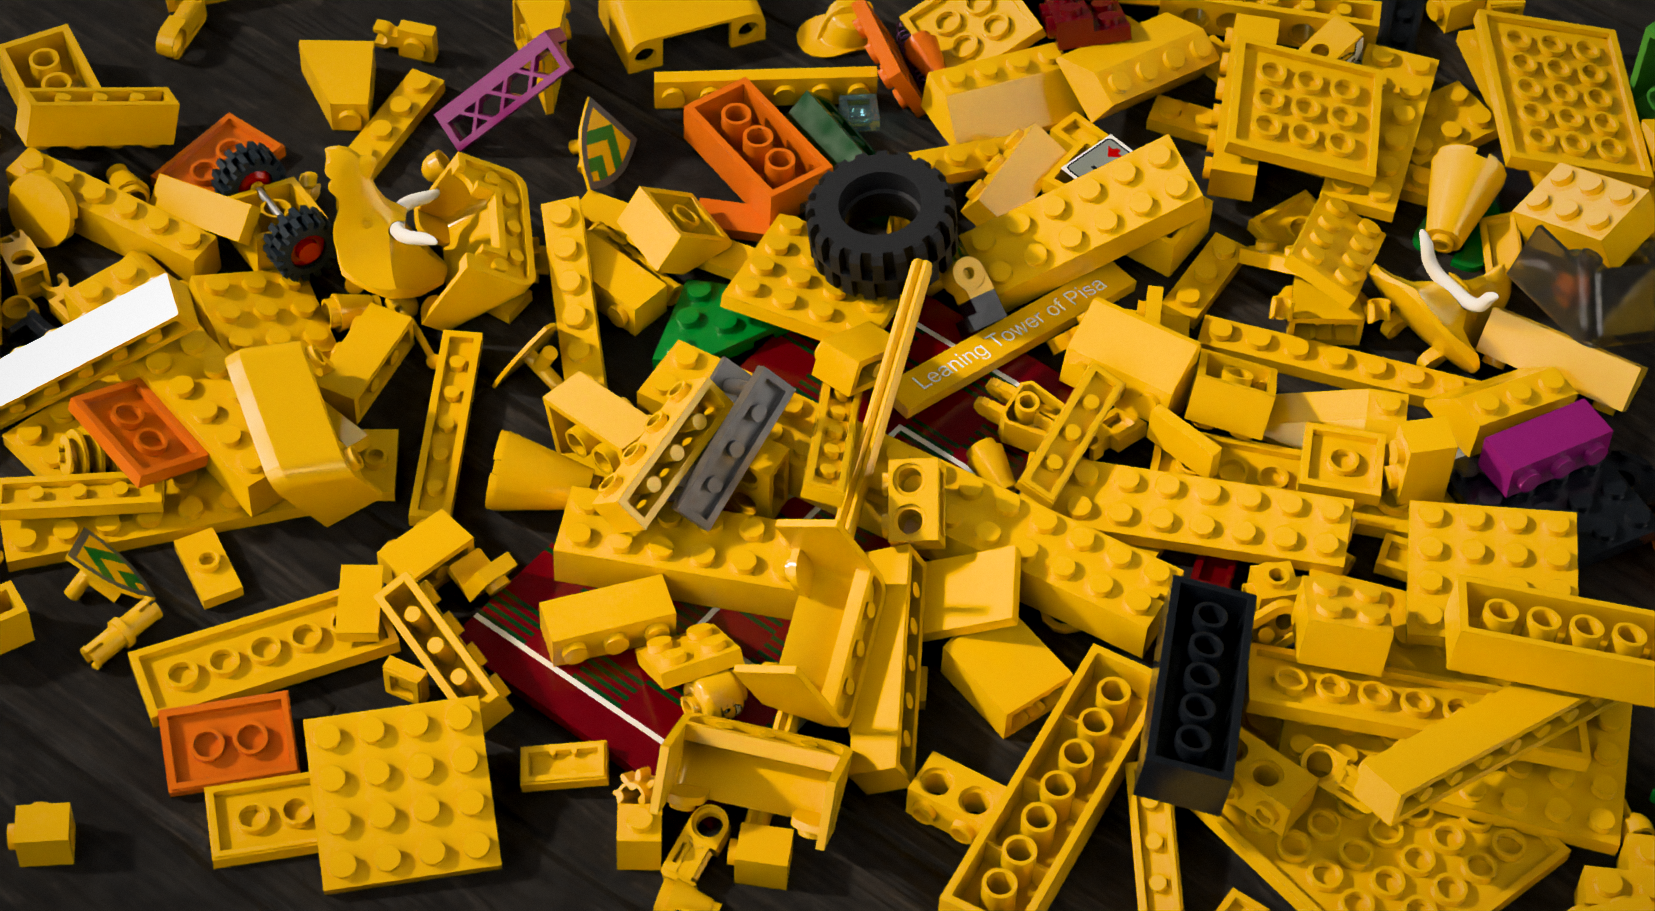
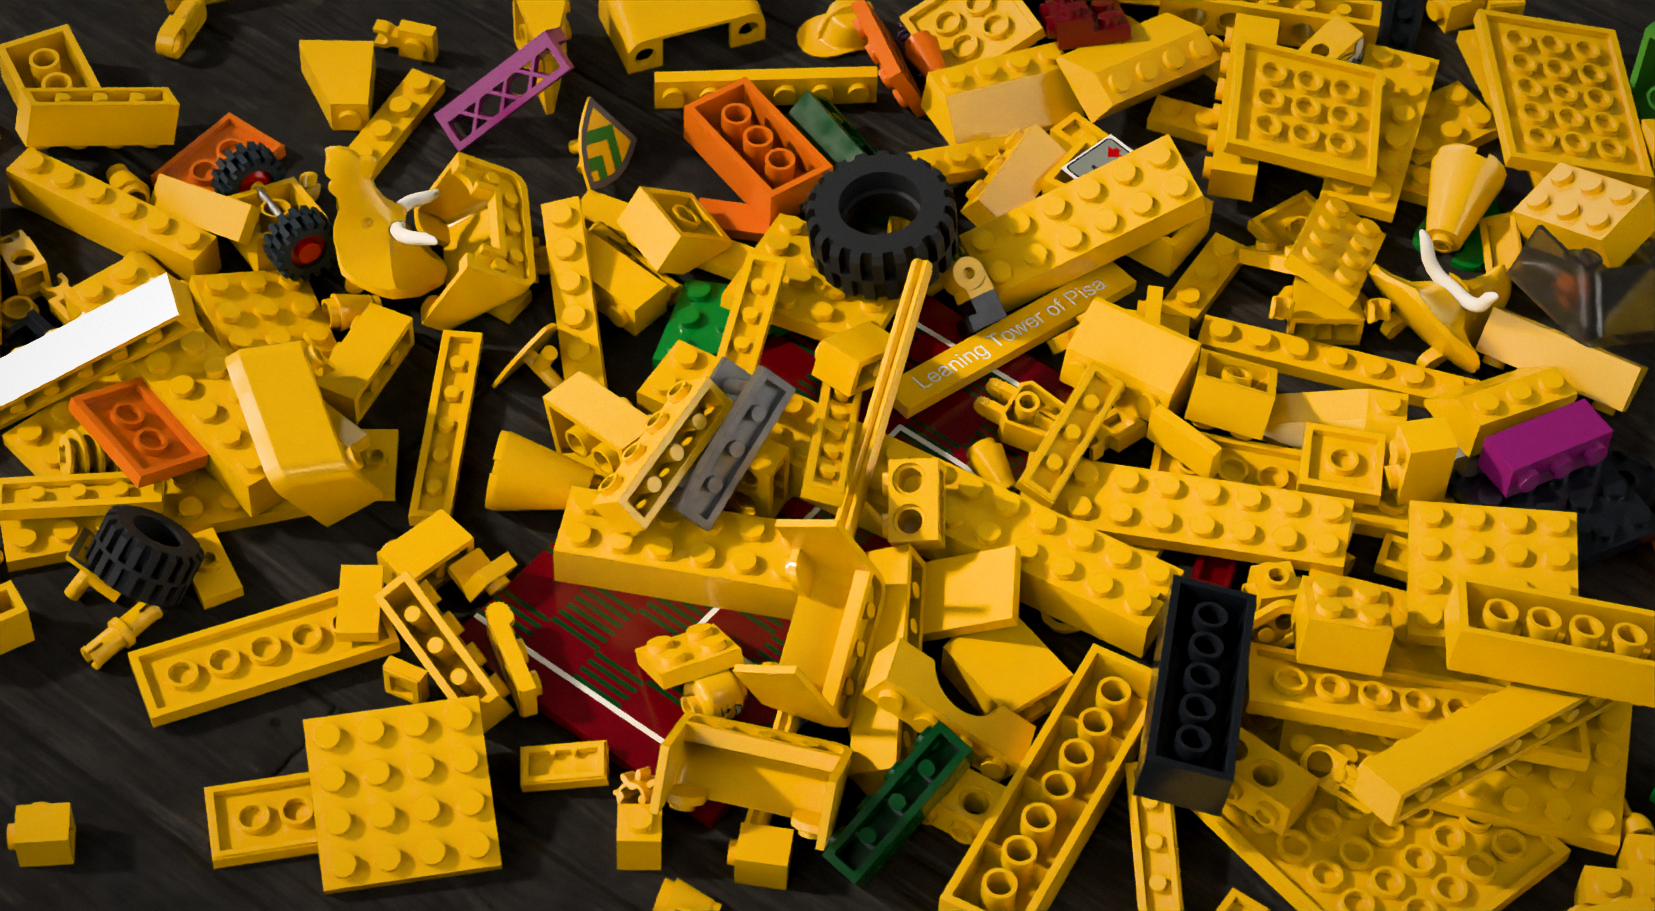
(42, 208): yellow tile -> none
(144, 555): none -> black tyre
(228, 742): orange tile -> none
(410, 307): yellow hinge -> none
(434, 165): yellow hinge -> none
(512, 658): none -> yellow hinge
(607, 620): yellow brick -> none
(694, 850): yellow piece -> none
(752, 311): none -> yellow plate
(860, 111): clear light blue plate -> none
(900, 804): none -> dark green brick
(907, 686): none -> yellow arch

